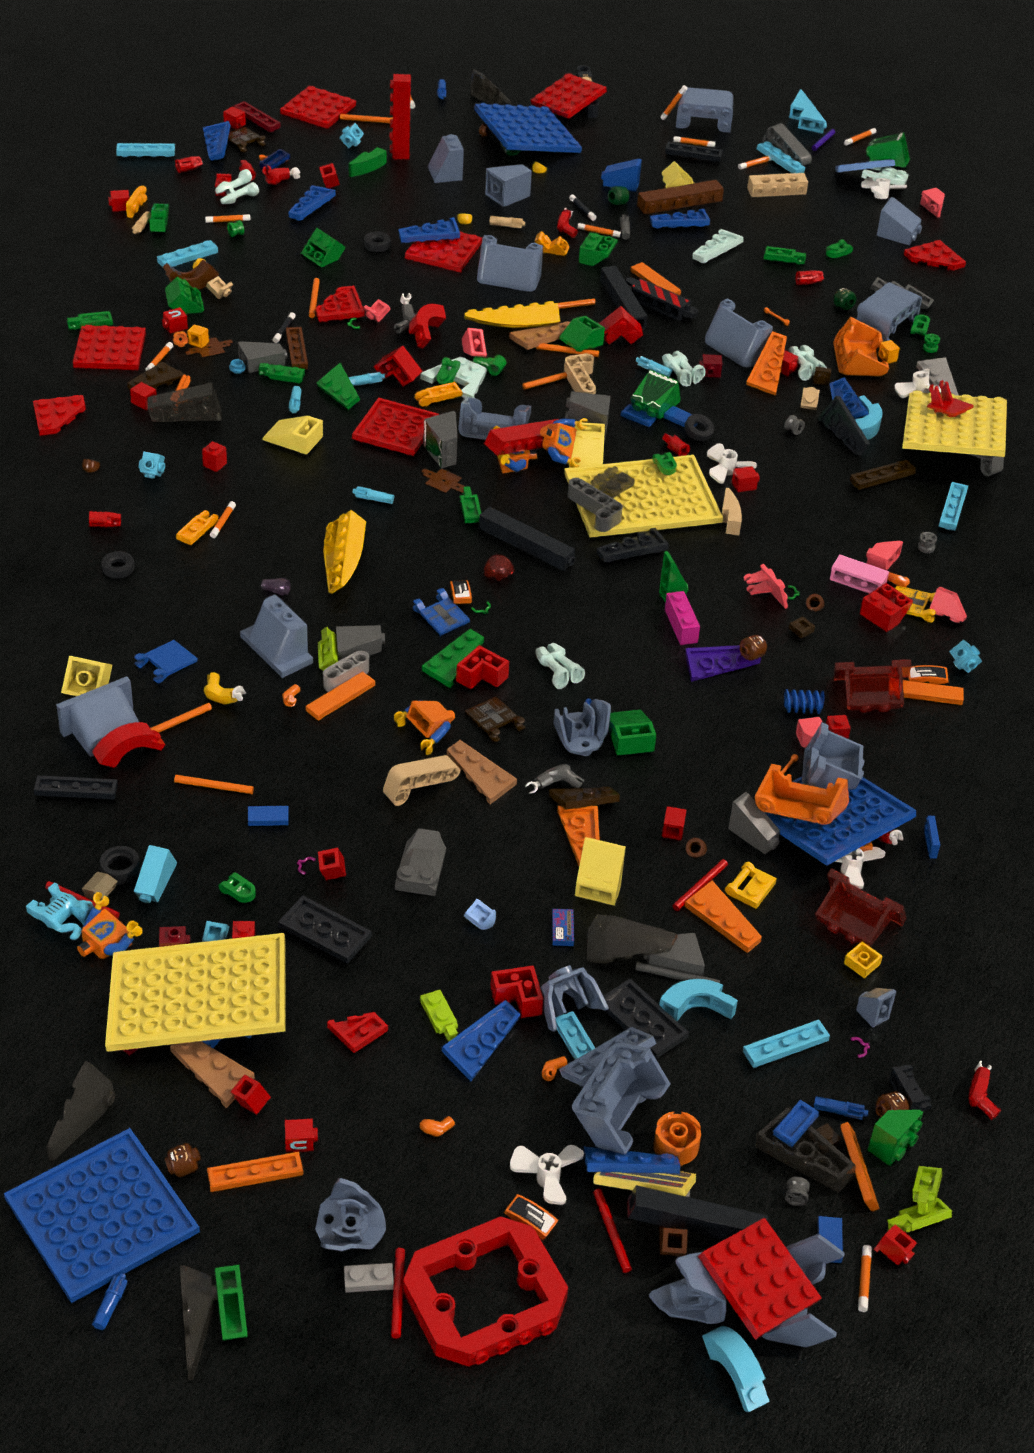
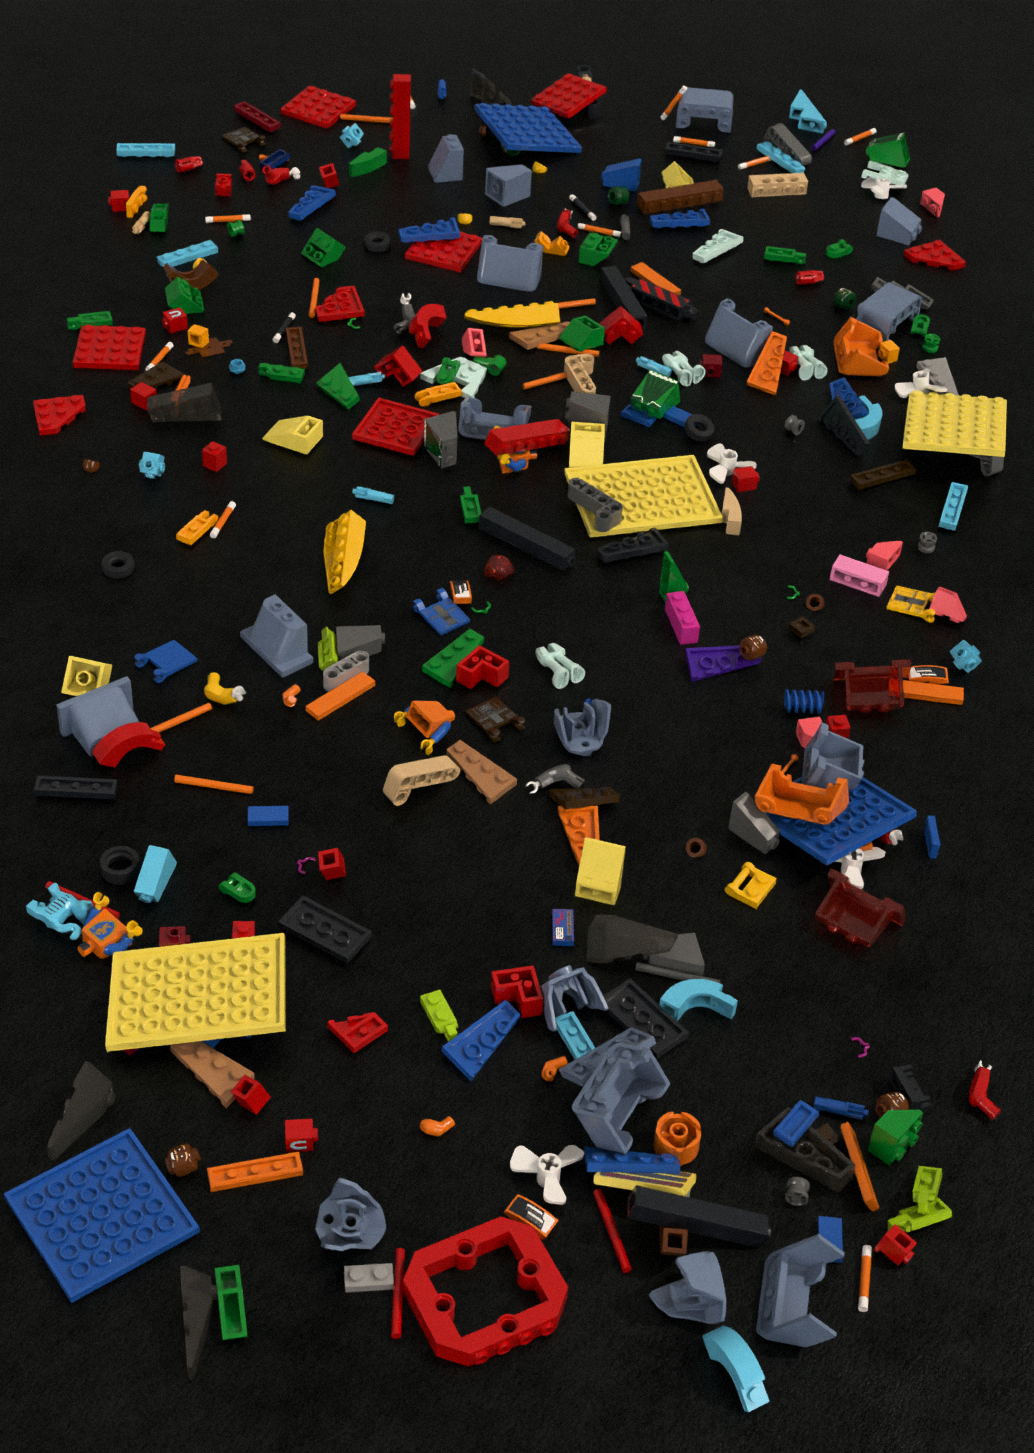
(99, 883): dark tan piece -> none
(104, 519): red hinge -> none
(112, 1296): blue piece -> none
(183, 335): orange plate -> none
(215, 931): medium azure slope -> none
(216, 139): blue wing -> none
(219, 288): tan bracket -> none
(235, 117): red brick -> none
(243, 178): light aqua piece -> none
(255, 353): dark grey slope -> none
(279, 585): clear purple cone -> none
(294, 403): medium azure piece -> none
(377, 310): coral bracket -> none
(421, 863): dark grey slope -> none
(435, 480): reddish brown piece -> none
(481, 915): light blue plate -> none
(560, 440): torso -> none
(616, 485): clear smoke plate -> none
(631, 732): green slope -> none
(665, 463): green plate -> none
(674, 823): red brick -> none
(676, 445): red hinge -> none
(700, 884): red bar -> none
(722, 915): orange wing -> none
(759, 1278): red plate -> none
(768, 583): coral plate -> none
(786, 1043): medium azure plate -> none
(810, 398): tan bracket -> none
(822, 375): dark brown plate -> none
(863, 959): yellow piece -> none
(865, 165): medium blue tile -> none
(876, 1005): sand blue slope -> none
(885, 607): red slope -> none
(898, 580): orange arm -> none
(945, 402): red plate -> none

